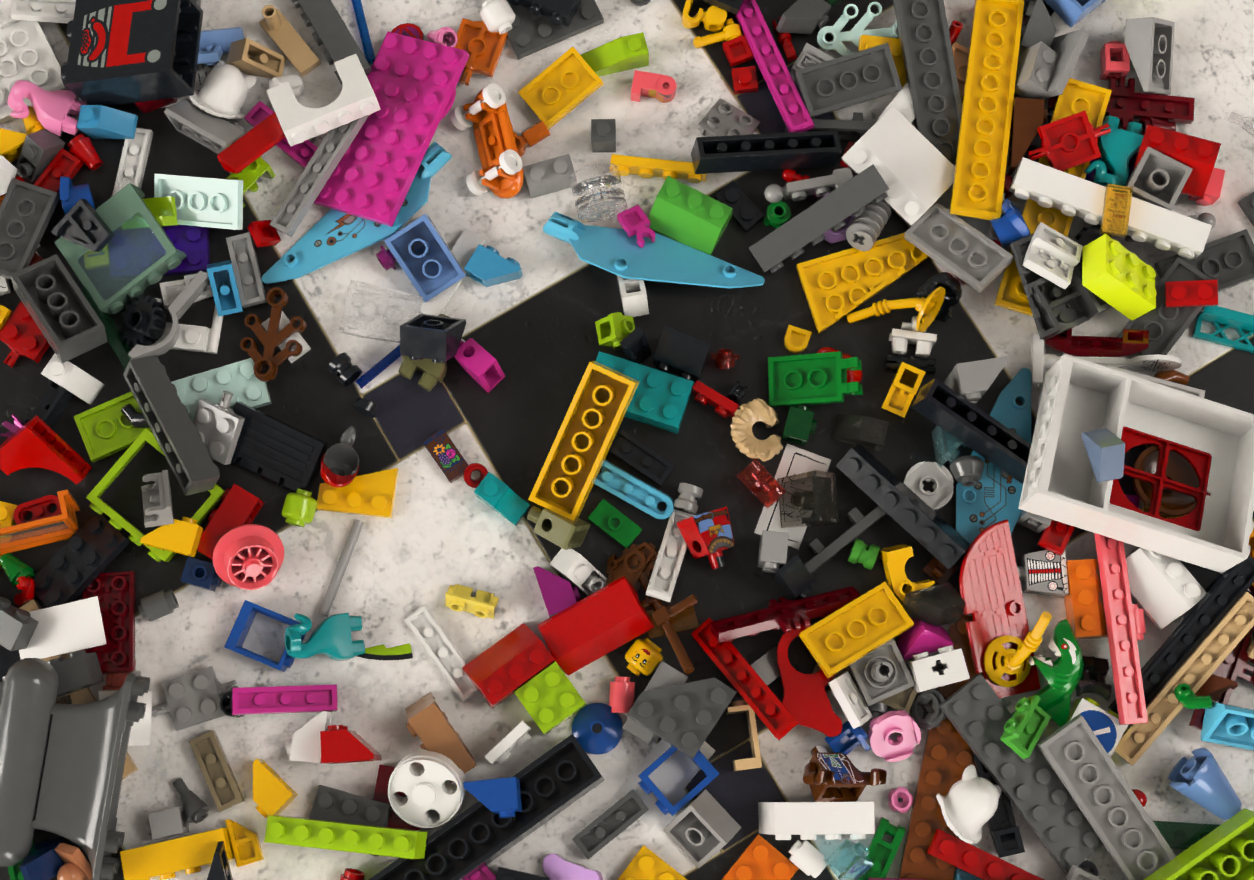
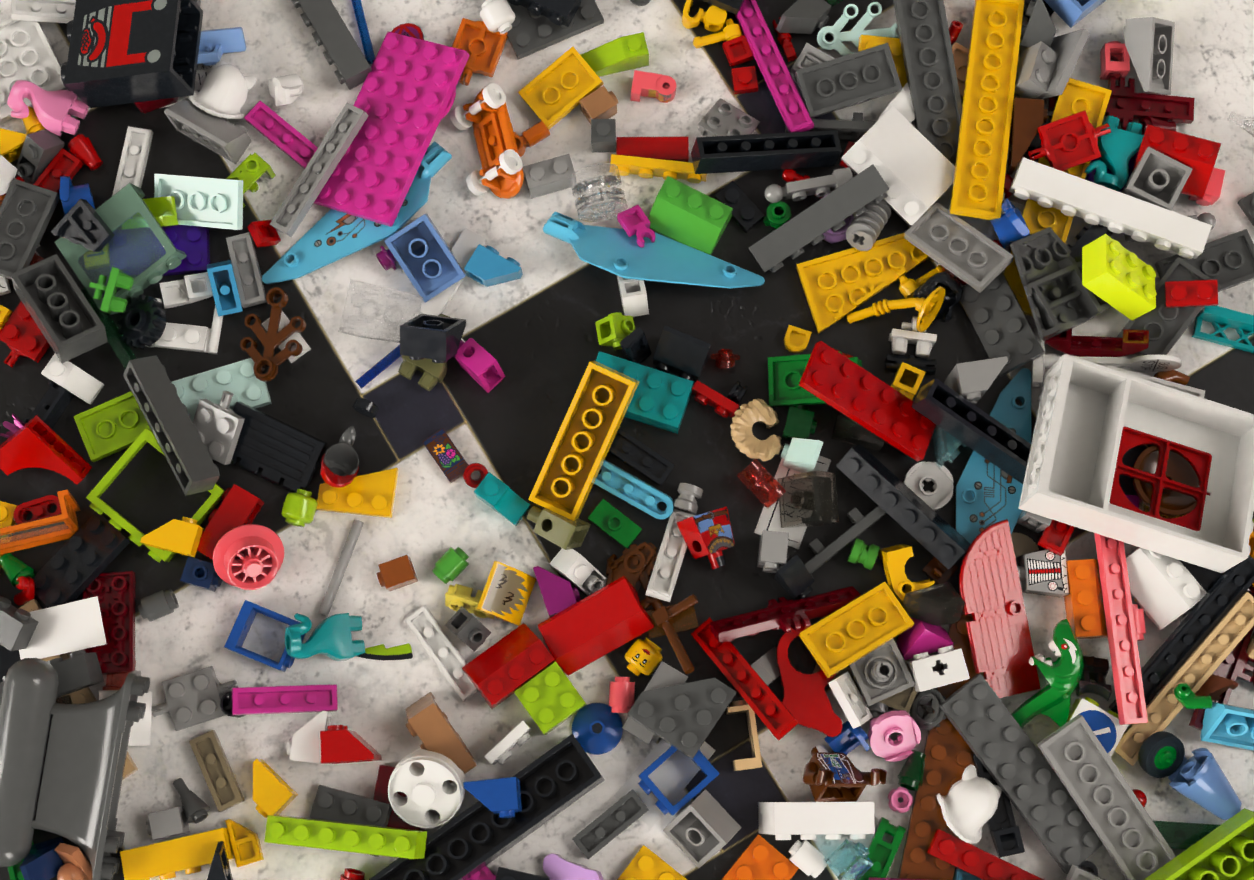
(106, 122): dark azure slope -> none
(116, 280): none -> bright green hips
(136, 419): black arm -> none
(157, 500): light grey hinge -> none
(176, 310): light grey piece -> none
(252, 145): red slope -> none
(255, 59): tan slope -> none
(288, 40): tan piece -> none
(304, 123): white arch -> none
(342, 367): black wheel -> none
(397, 573): none -> dark orange brick
(443, 36): bright pink cone -> none
(451, 564): none -> bright green brick
(468, 628): none -> dark grey brick
(506, 593): none -> slope
(599, 104): none -> medium nougat brick
(654, 147): none -> red tile
(801, 454): none -> light aqua slope
(867, 400): none -> red plate
(909, 285): none -> yellow piece
(912, 772): none -> dark green cone
(967, 470): dark grey cone -> none
(1001, 323): none -> dark grey plate
(1011, 660): yellow dish -> none
(1023, 544): none -> dark tan tile
(1025, 726): bright green bracket -> none
(1052, 255): white slope -> none
(1105, 454): sand blue slope -> none
(1116, 210): clear yellow tile -> none
(1161, 754): none -> black wheel

